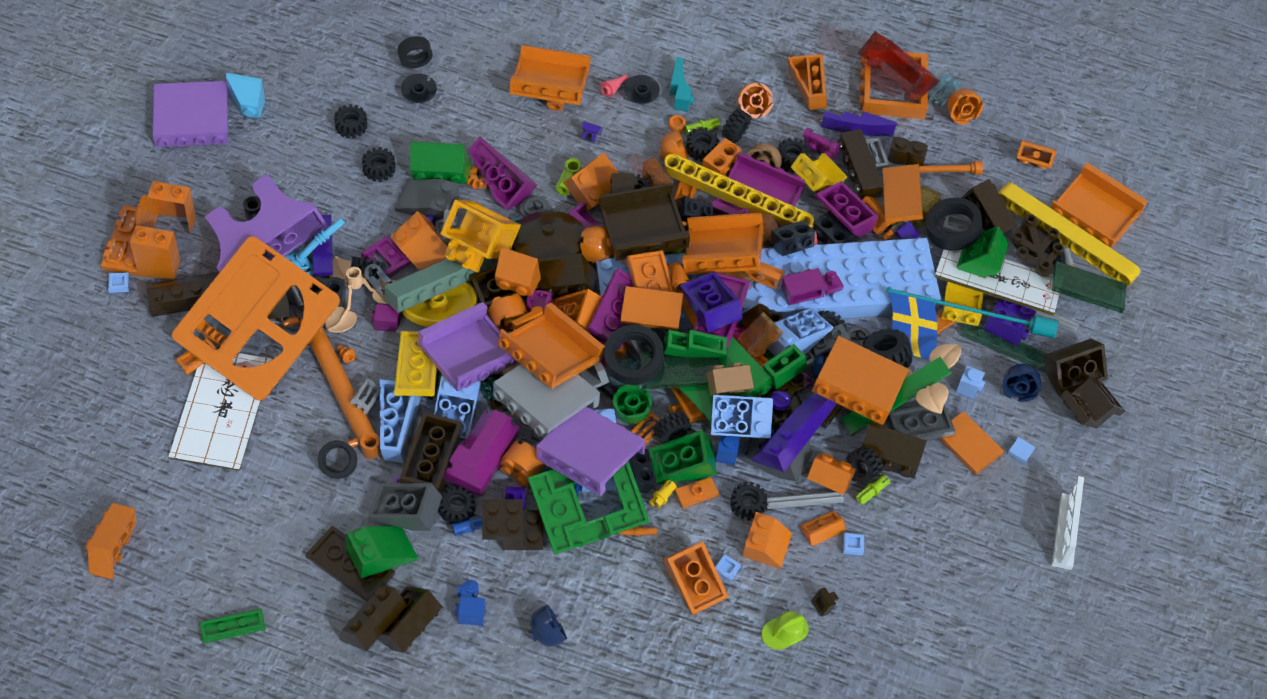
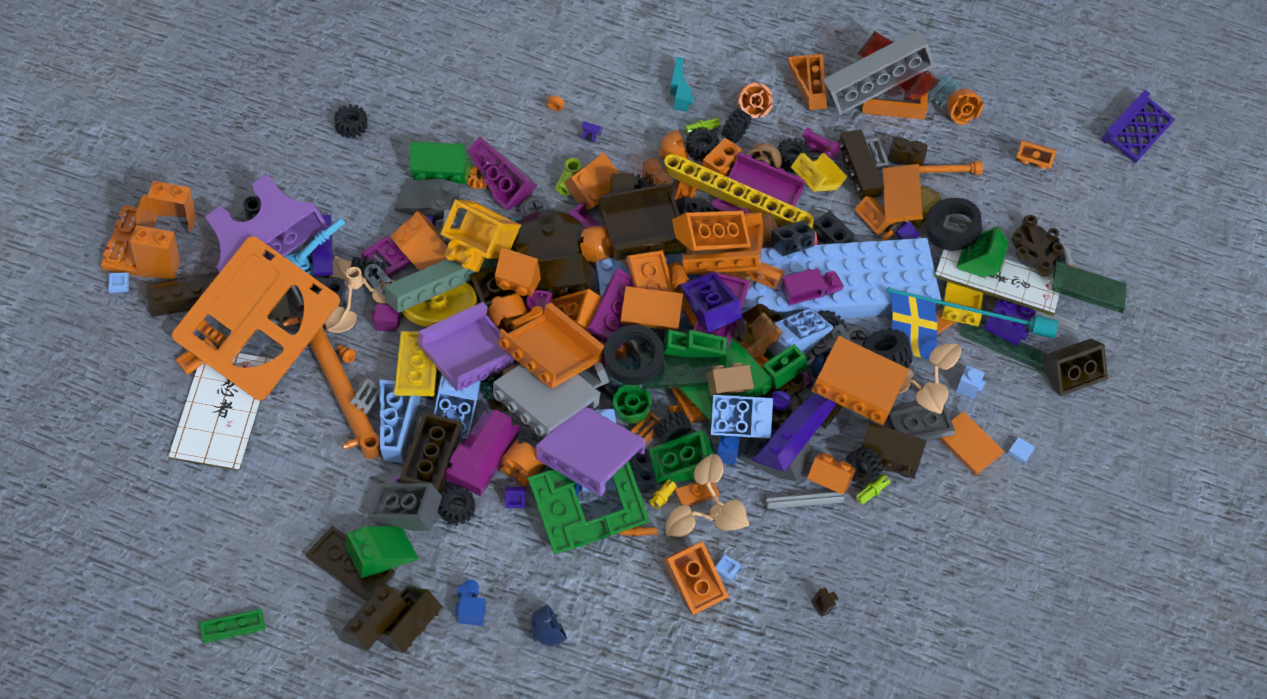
(109, 538): orange wedge -> none
(190, 113): medium lavender panel -> none
(246, 94): medium azure slope -> none
(352, 459): black tyre -> none
(376, 156): black tyre -> none
(414, 43): black tyre -> none
(418, 88): black dish -> none
(467, 526): blue axle -> none
(509, 522): dark brown bracket -> none
(550, 75): orange panel -> none
(609, 87): coral cone -> none
(641, 89): black dish -> none
(677, 123): orange tile -> none
(712, 230): none -> orange slope
(727, 516): none -> light nougat plant
(744, 332): none -> dark brown tile
(748, 490): black tyre -> none
(767, 541): orange slope -> none
(785, 630): lime piece -> none
(823, 528): orange slope -> none
(848, 208): magenta slope -> none
(853, 544): light blue tile -> none
(869, 124): dark purple slope -> none
(879, 72): none -> light grey brick
(928, 375): green tile -> none
(991, 207): dark brown wedge -> none
(1022, 382): dark blue cylinder -> none
(1067, 526): white fence -> none
(1070, 235): yellow beam -> none
(1092, 403): dark brown bracket -> none
(1100, 205): orange panel -> none
(1130, 115): none -> dark purple fence

